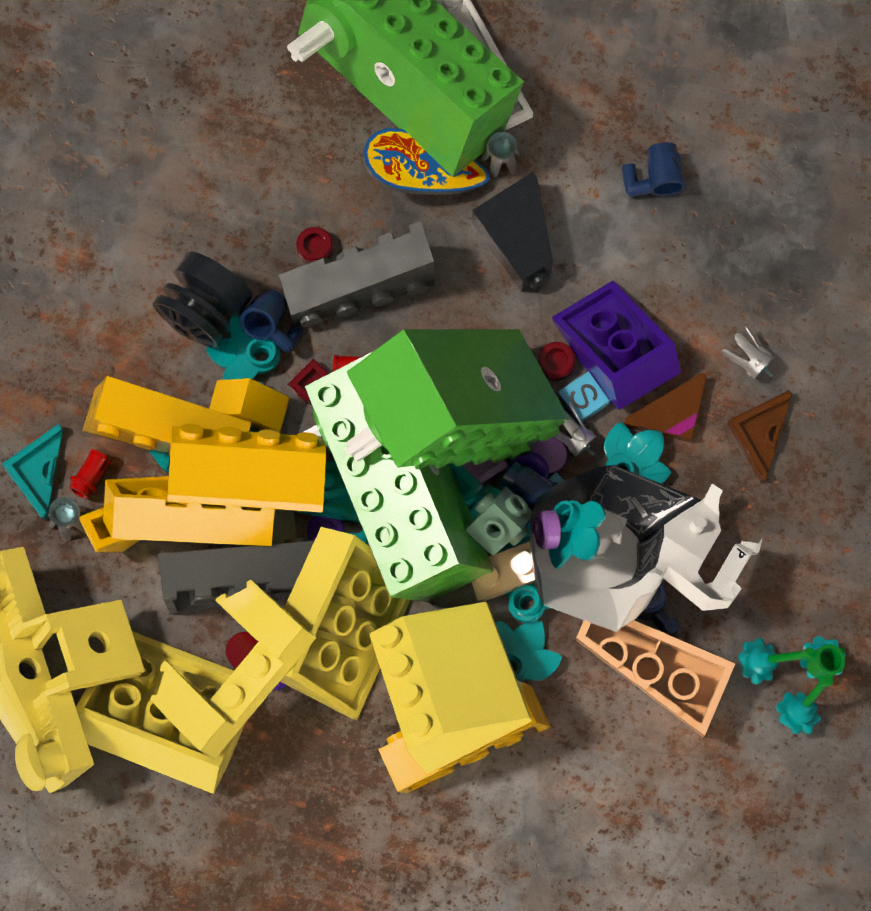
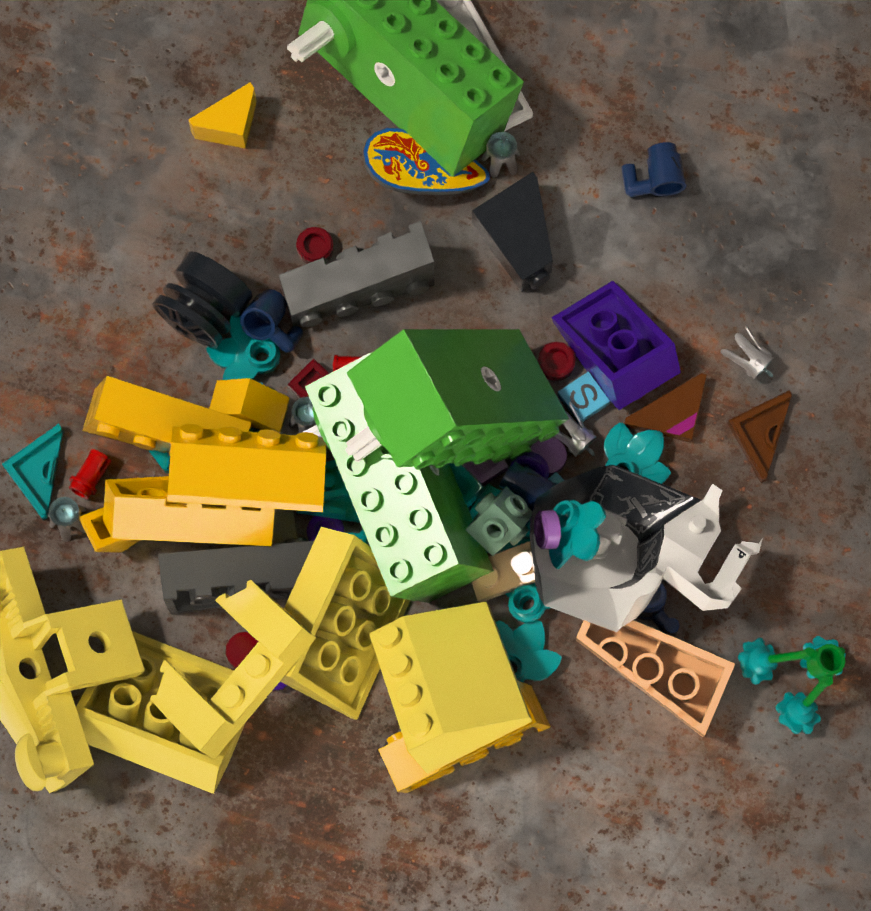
(227, 120): none -> yellow slope
(302, 414): none -> clear light blue piece

